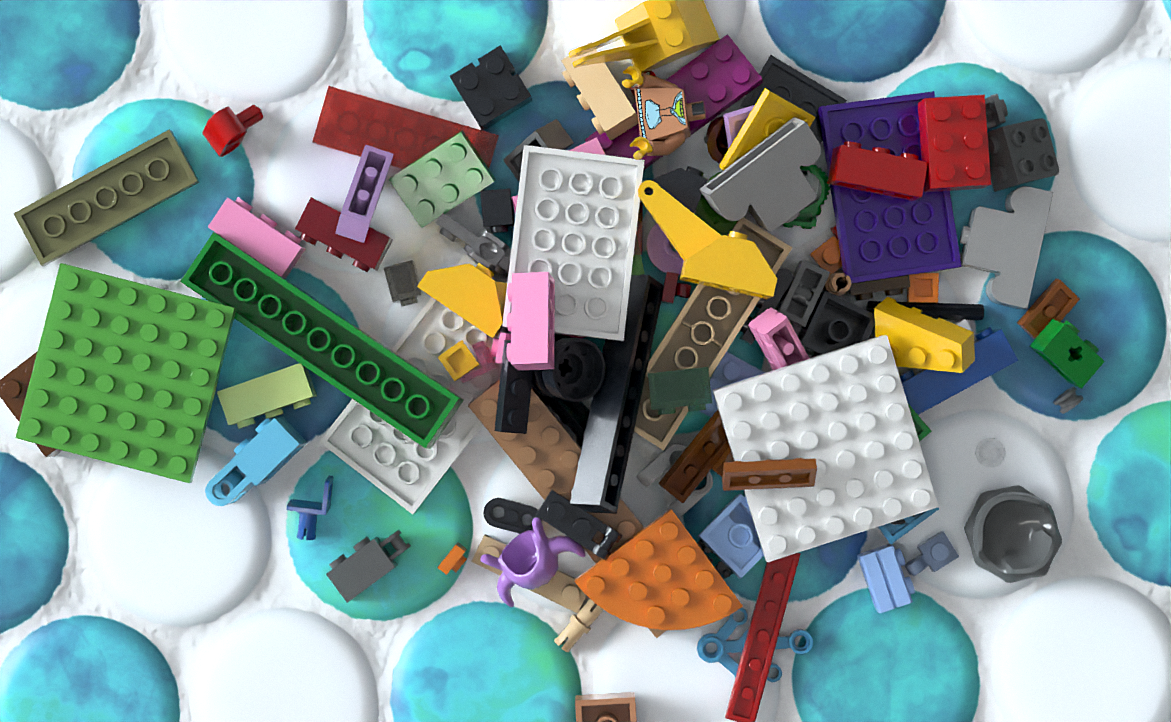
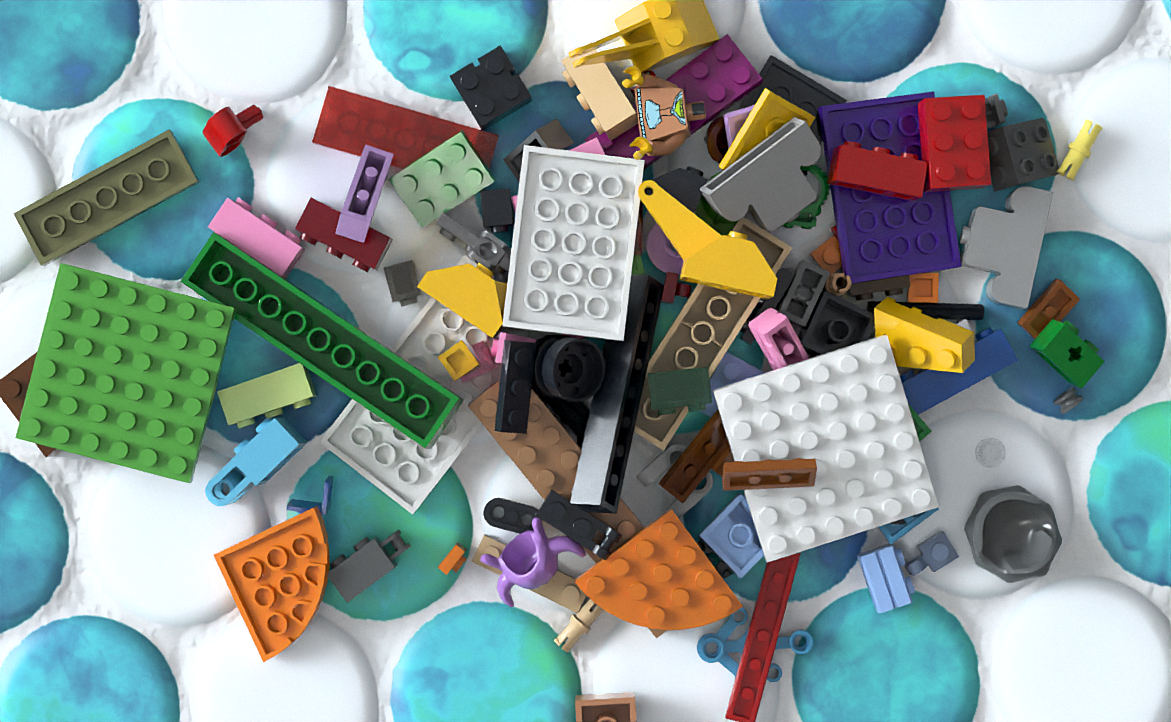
(279, 579): none -> orange plate
(531, 321): bright pink brick -> none
(1079, 149): none -> light yellow pin

